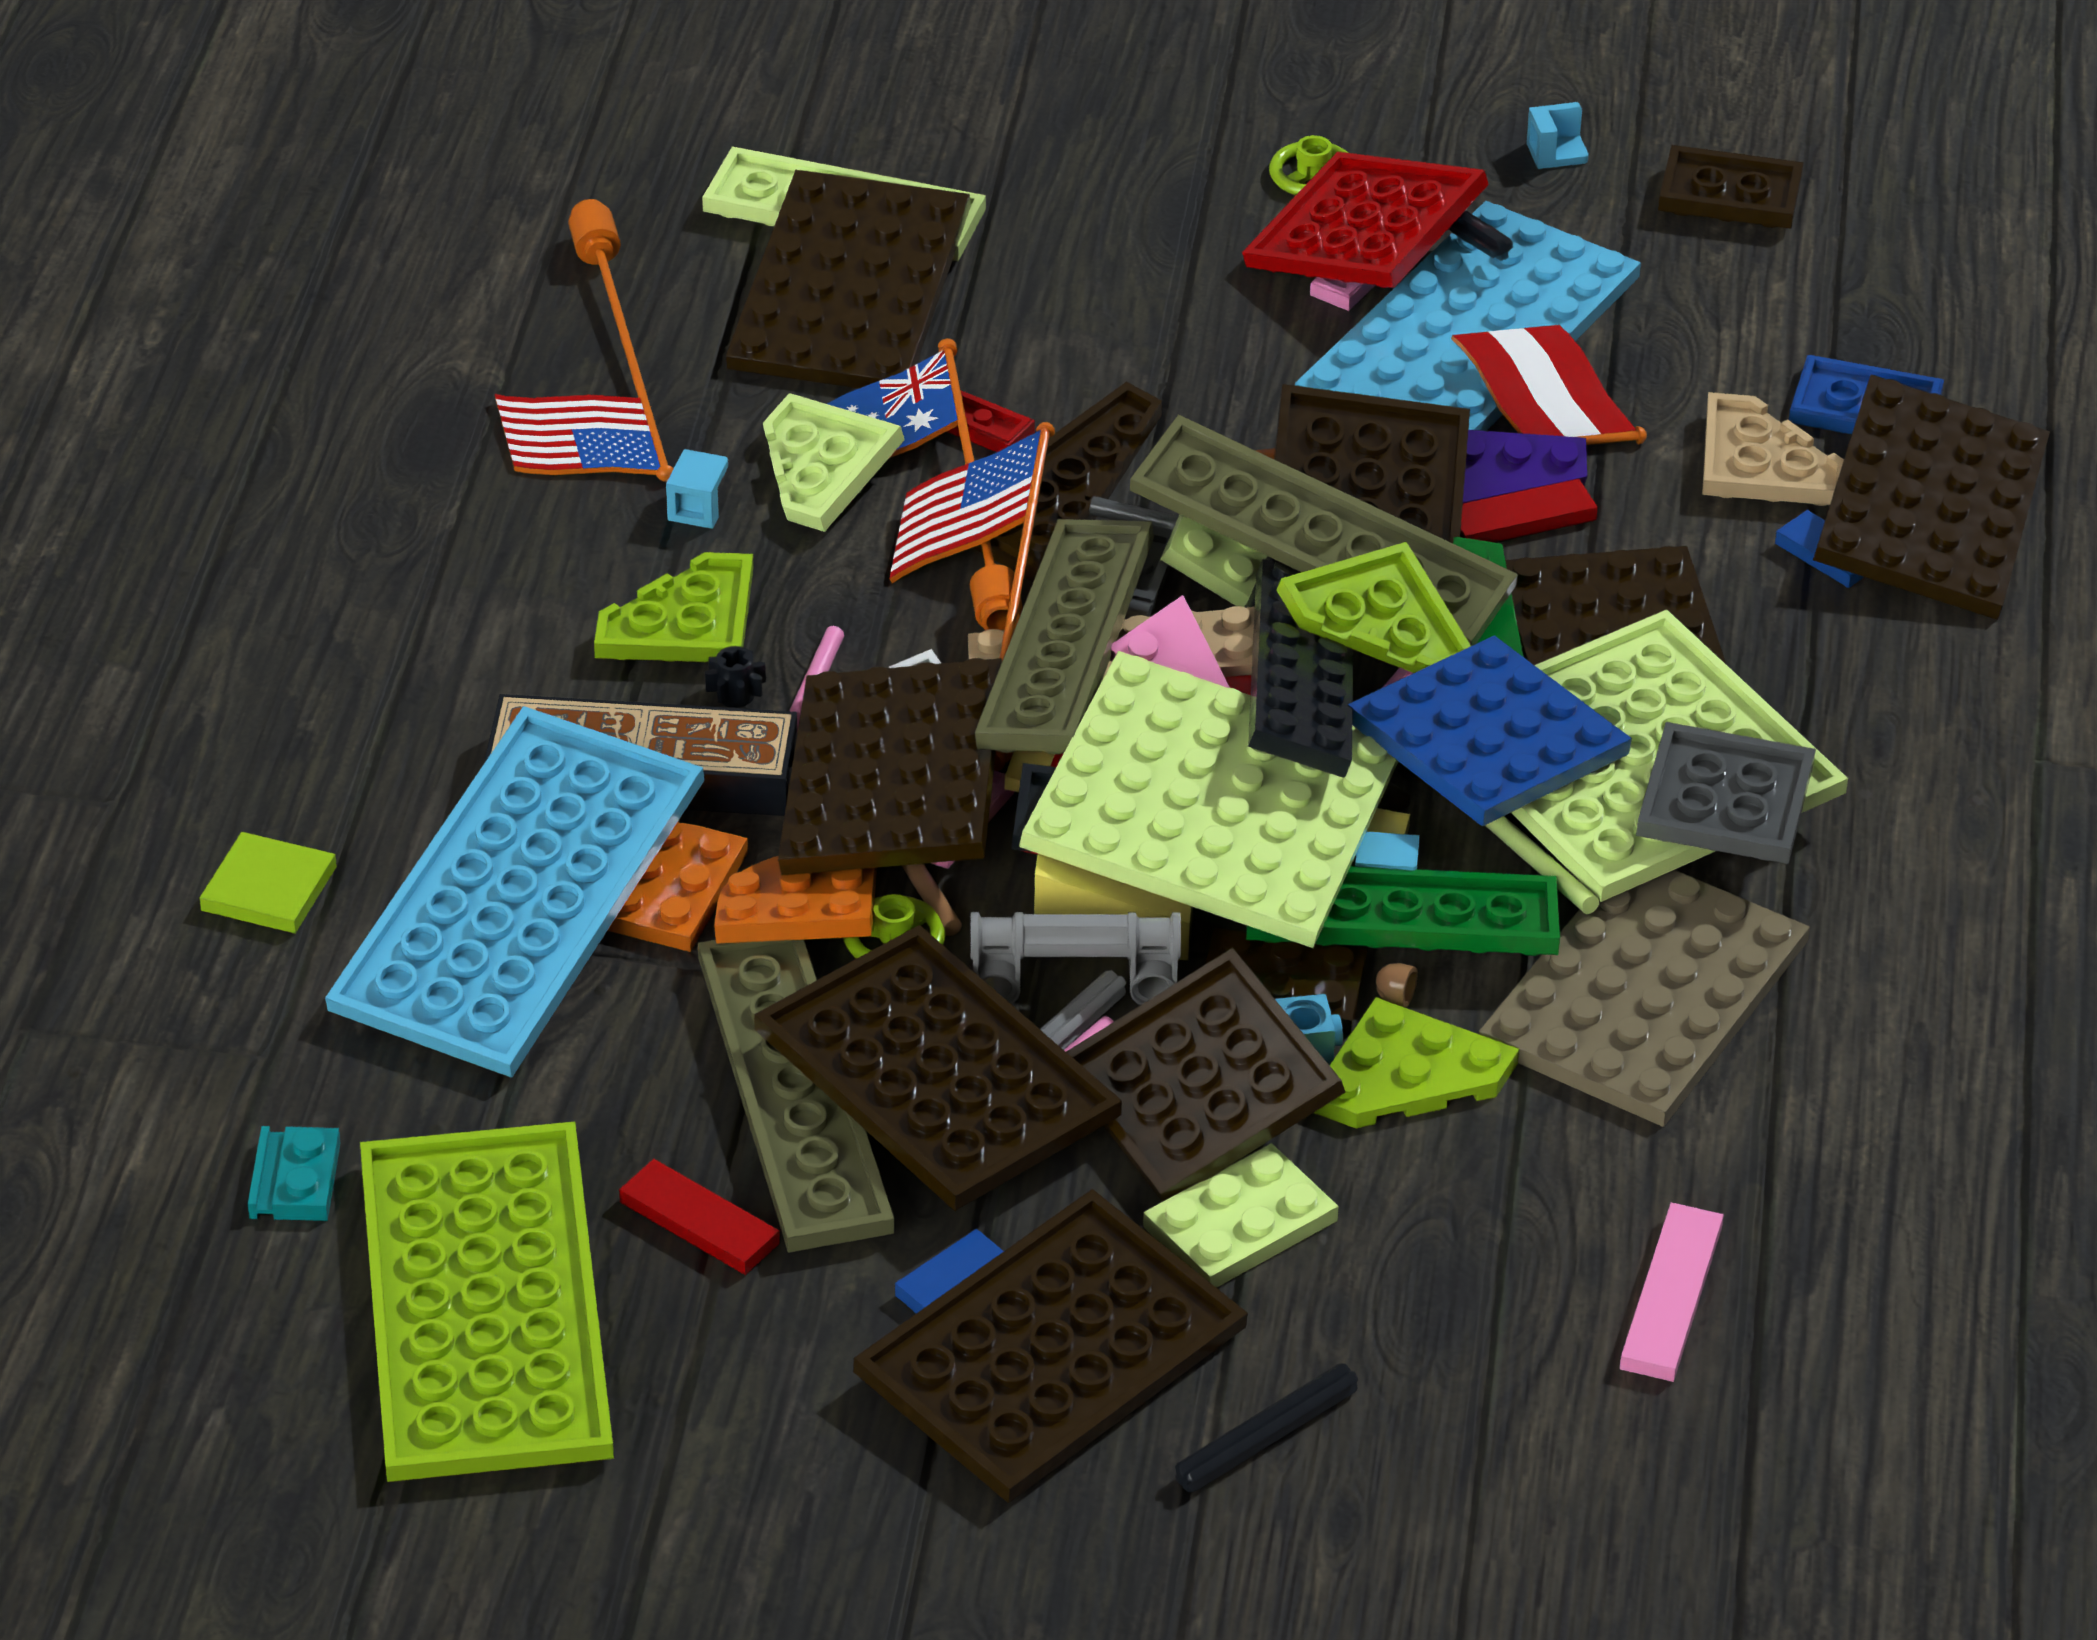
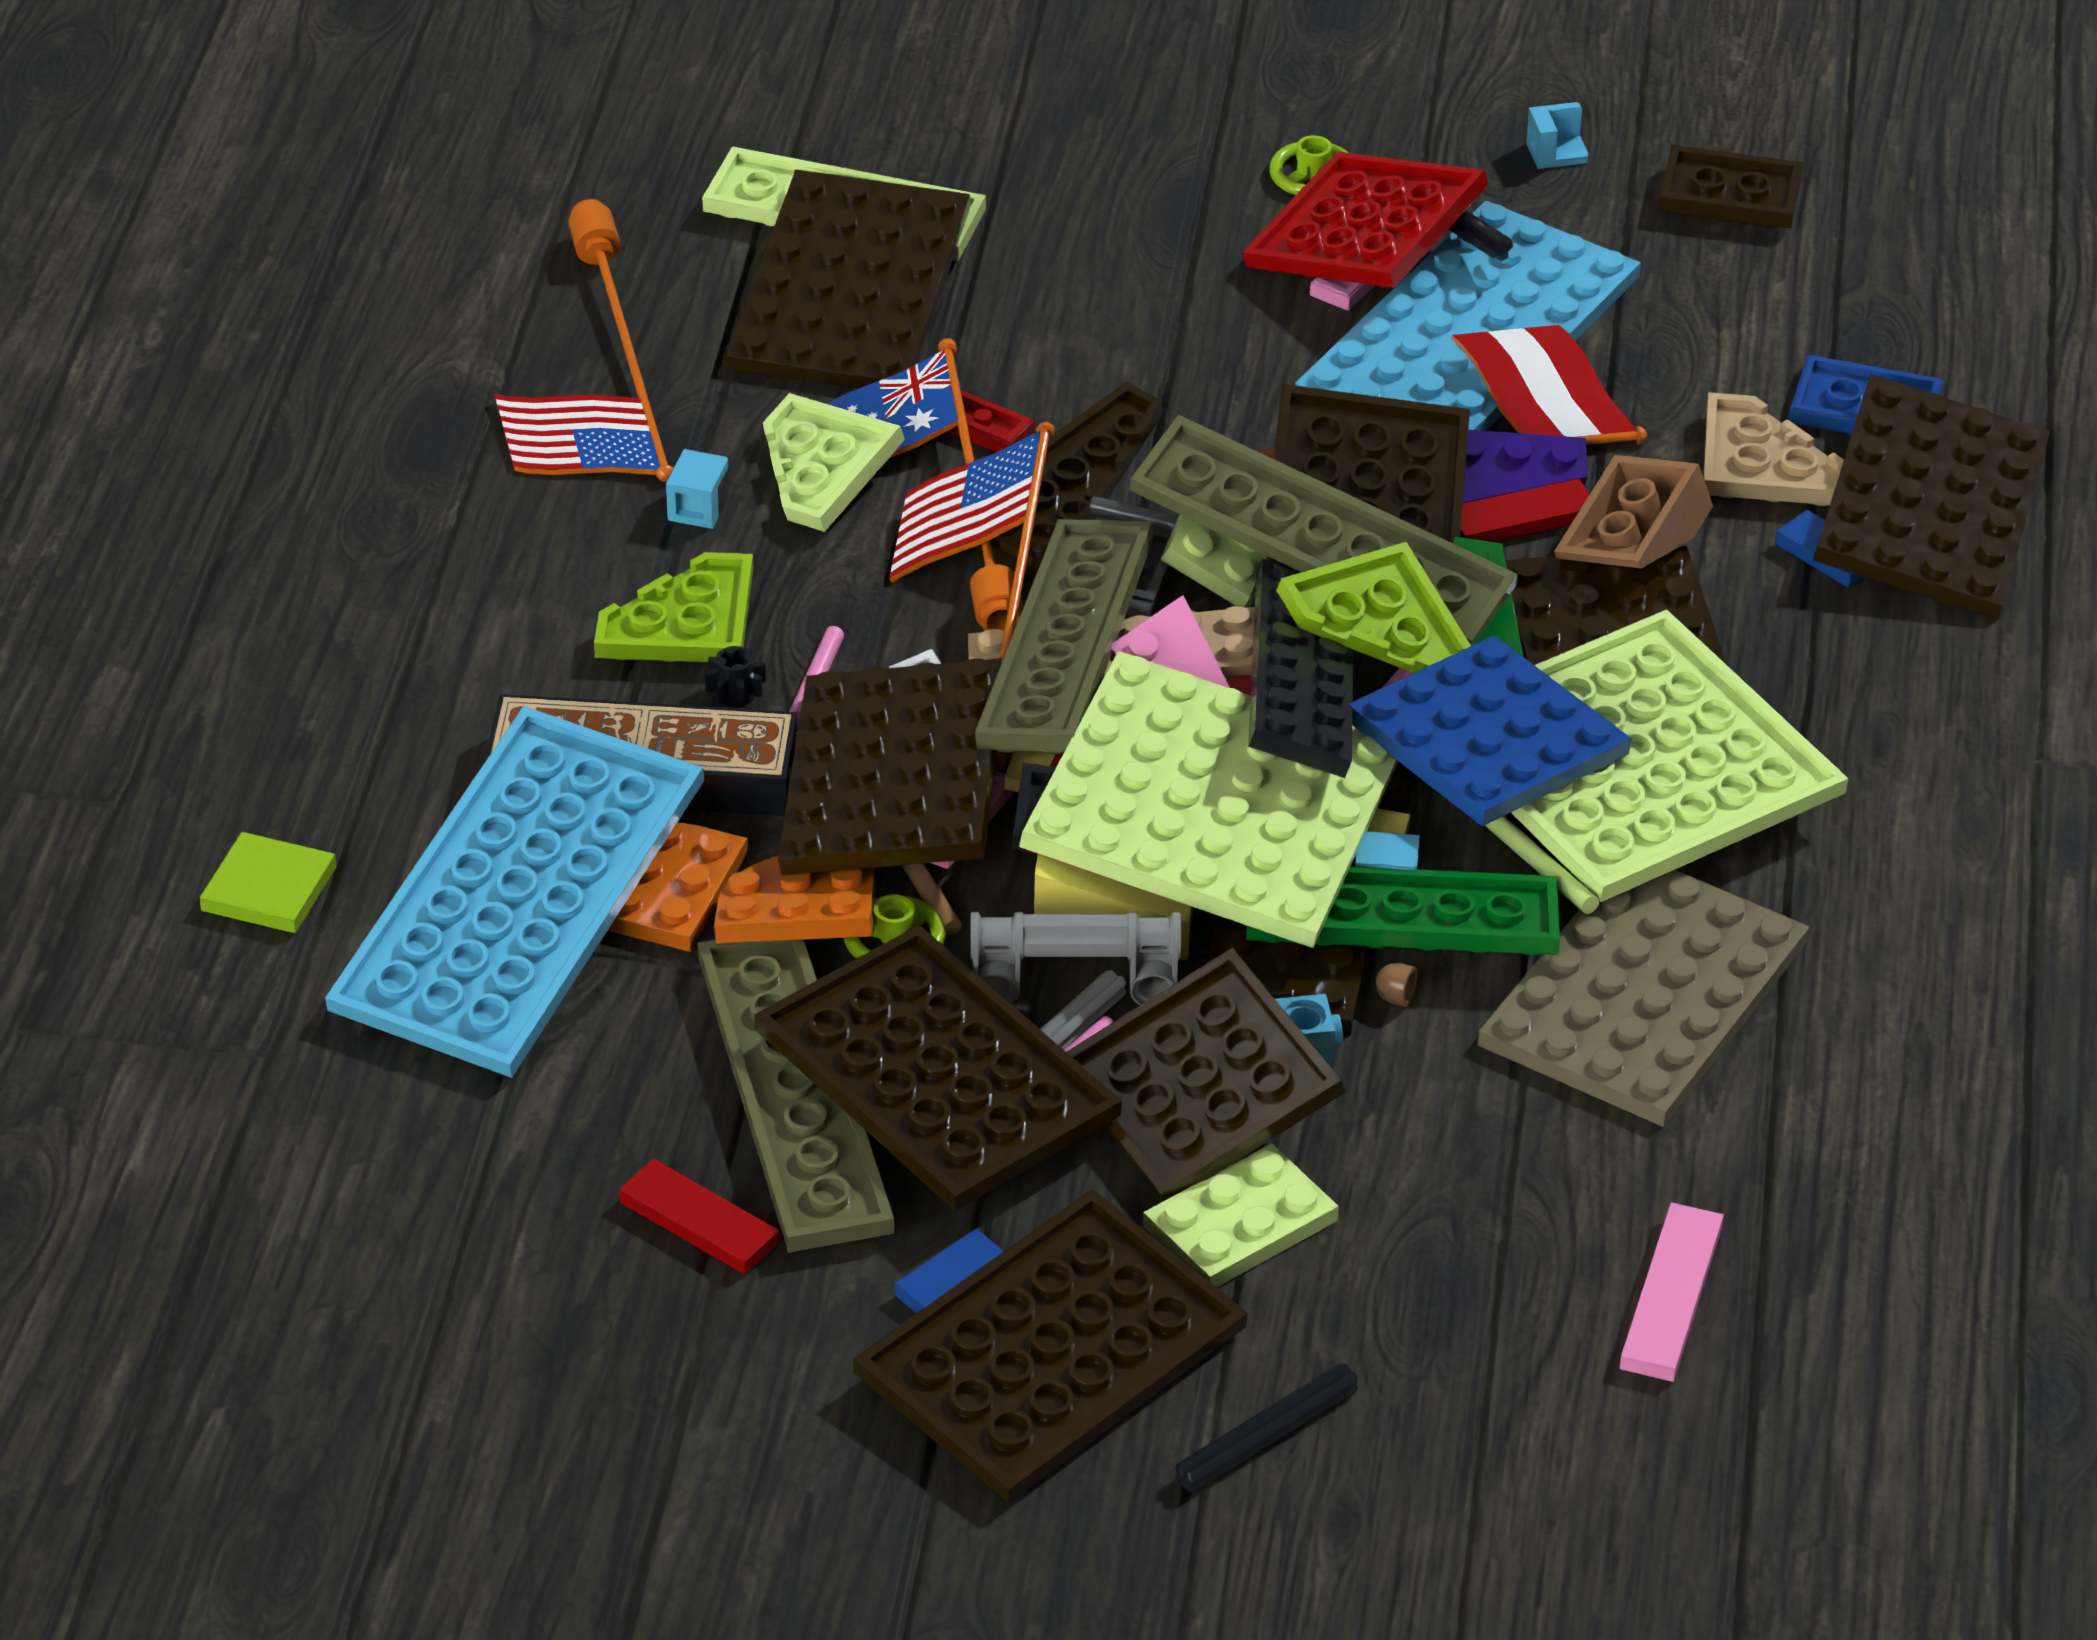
(294, 1173): teal plate -> none
(484, 1302): lime plate -> none
(1413, 1066): lime plate -> none
(1637, 513): none -> medium nougat slope
(1726, 792): dark grey plate -> none

